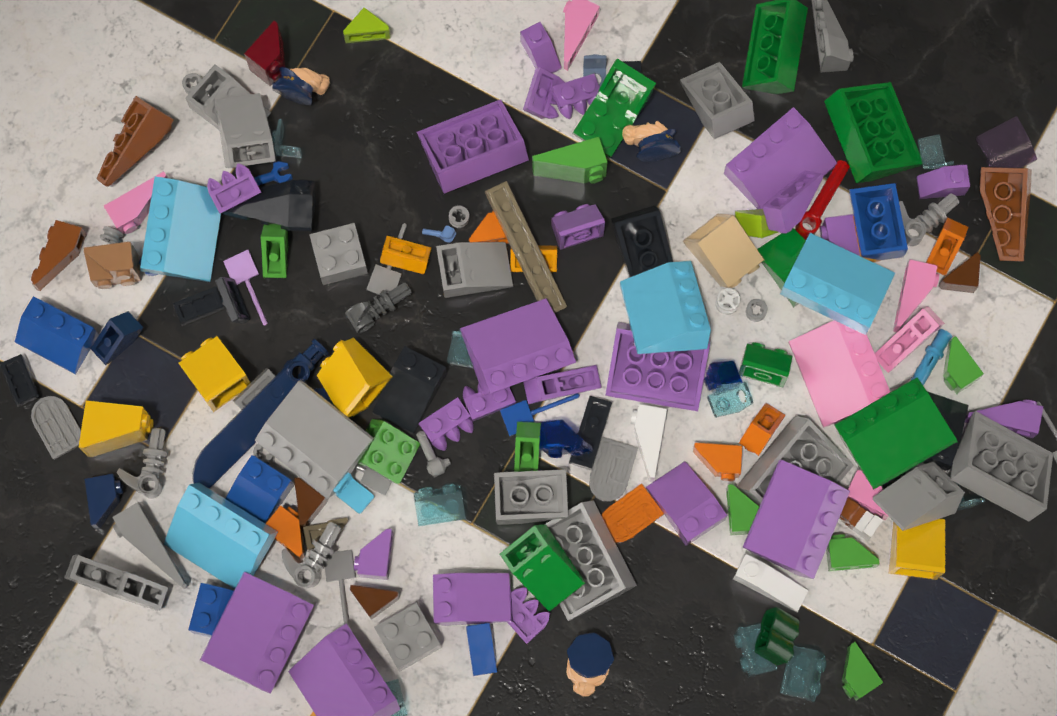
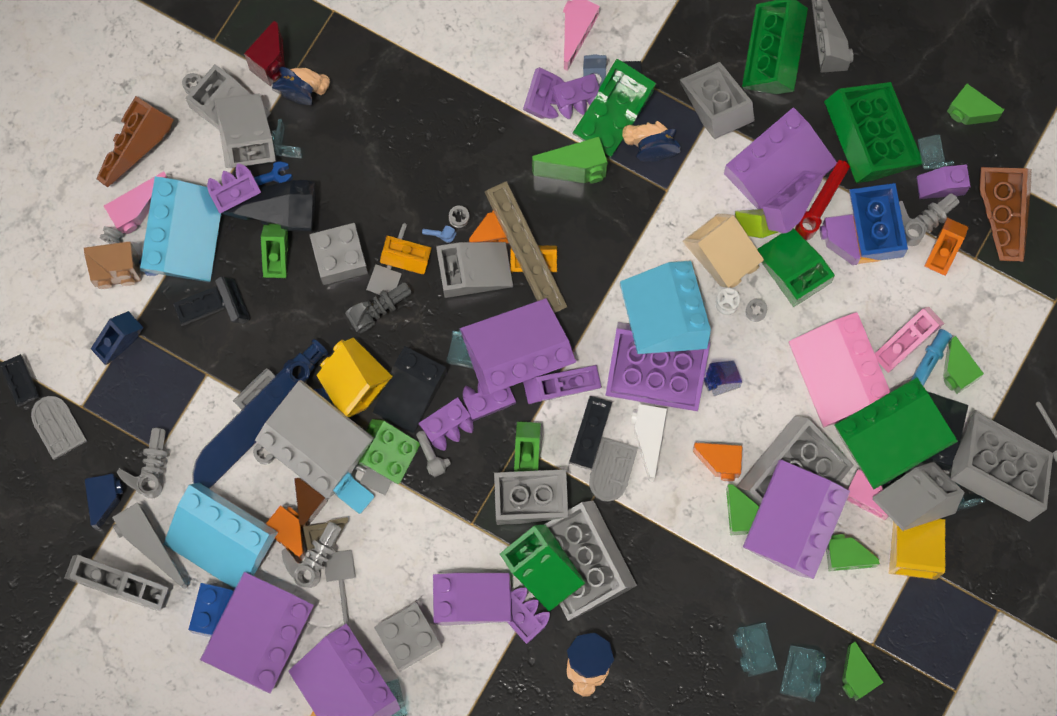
(55, 335): blue slope -> none
(61, 249): dark orange slope -> none
(112, 427): yellow slope -> none
(214, 373): yellow slope -> none
(242, 268): lavender piece -> none
(259, 489): blue slope -> none
(366, 28): lime slope -> none
(374, 600): reddish brown slope -> none
(375, 557): medium lavender slope -> none
(439, 505): clear light blue bracket -> none
(473, 146): medium lavender slope -> none
(481, 649): blue slope -> none
(521, 413): blue piece -> none
(539, 48): medium lavender slope -> none
(560, 438): clear blue slope -> none
(578, 226): medium lavender slope -> none
(631, 514): orange window -> none
(642, 240): black slope -> none
(686, 503): medium lavender slope -> none
(729, 402): clear light blue bracket -> none
(762, 429): orange slope -> none
(765, 364): green slope -> none
(770, 583): white slope -> none
(777, 636): dark green brick -> none
(837, 283): medium azure slope -> none
(859, 519): leg -> none
(916, 285): bright pink slope -> none
(963, 278): reddish brown slope -> none
(973, 107): none -> bright green slope
(1007, 145): clear purple slope -> none
(1018, 417): medium lavender slope -> none

